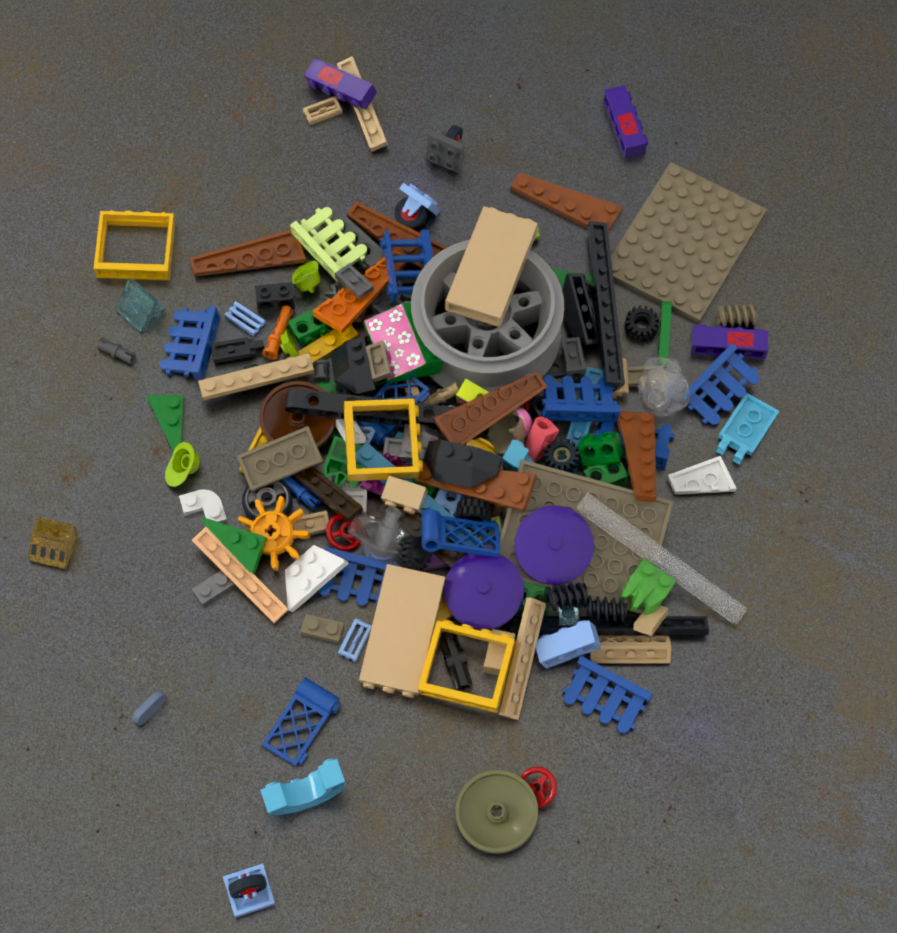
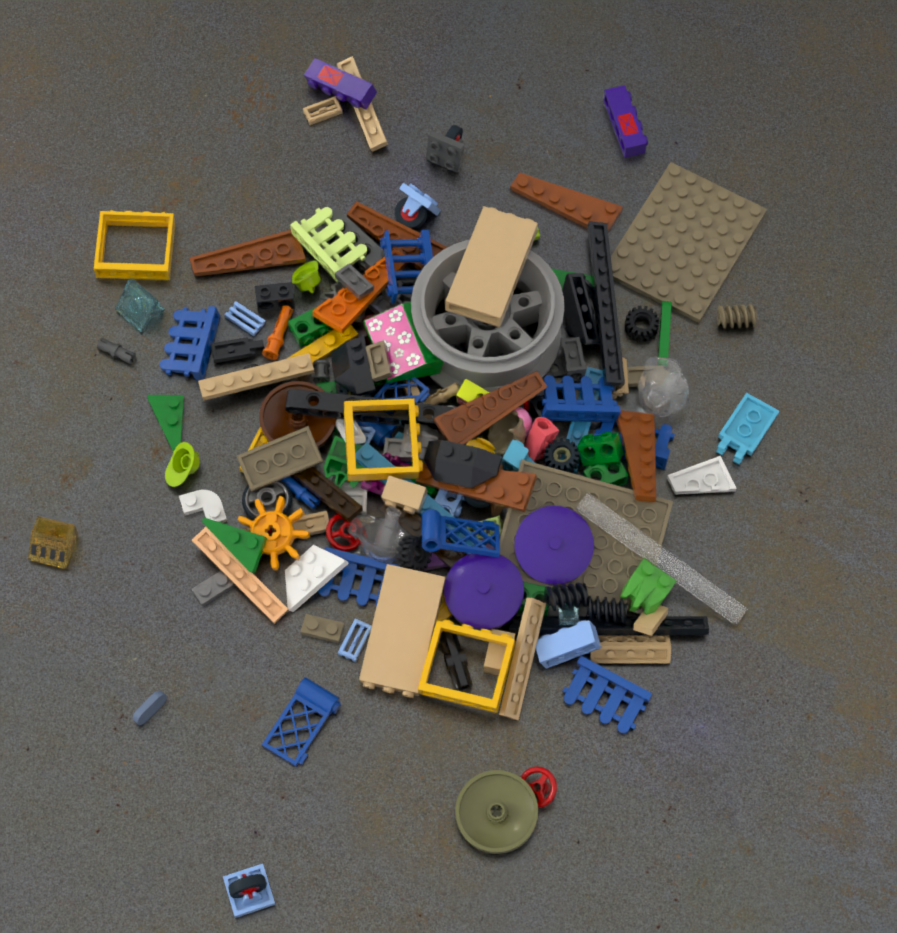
(288, 344): lime plate -> none
(306, 792): medium azure brick -> none
(474, 510): black tyre -> none
(709, 388): blue fence -> none
(715, 340): dark purple brick -> none

